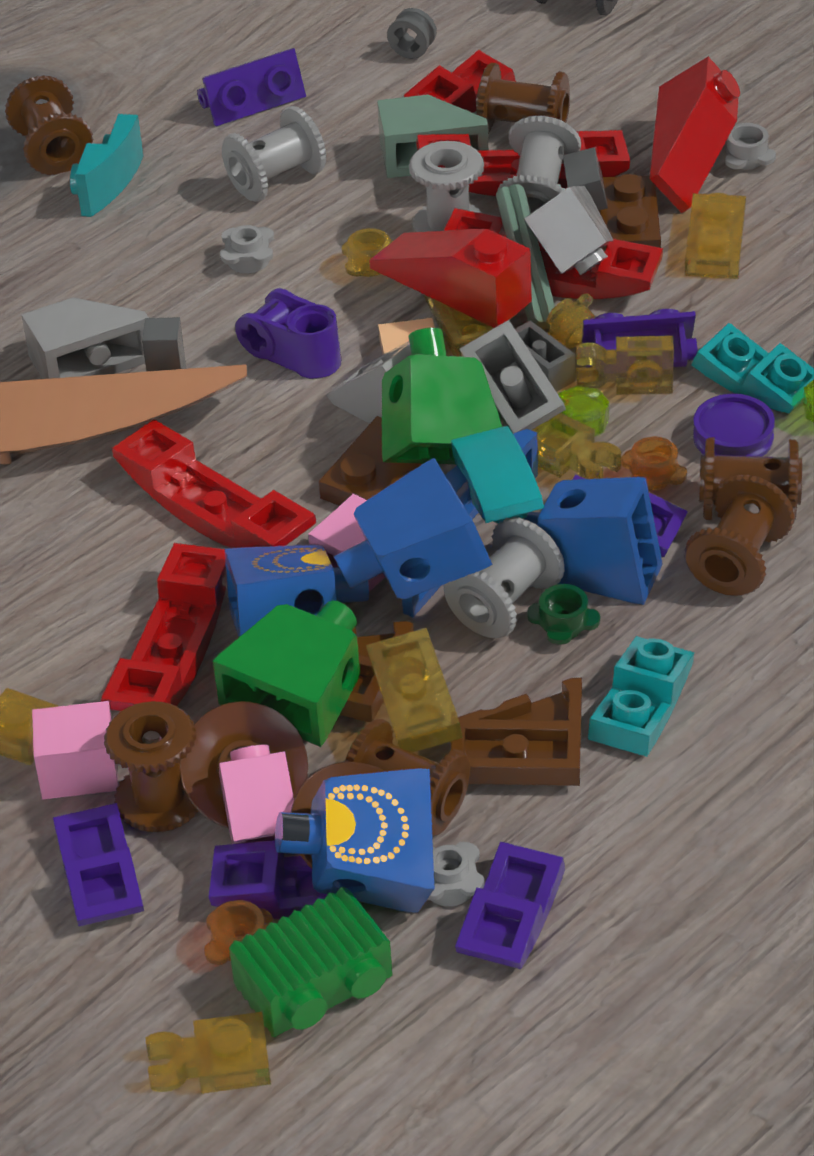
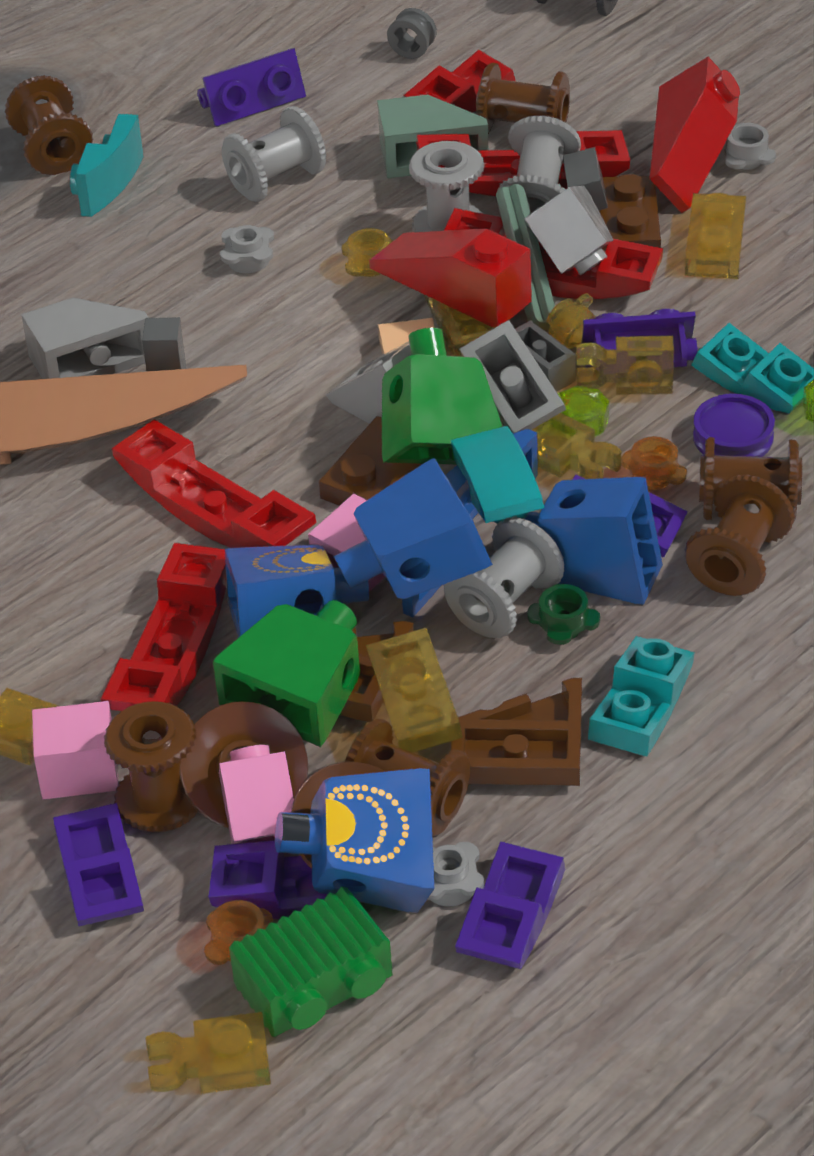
(292, 334): dark purple piece -> none

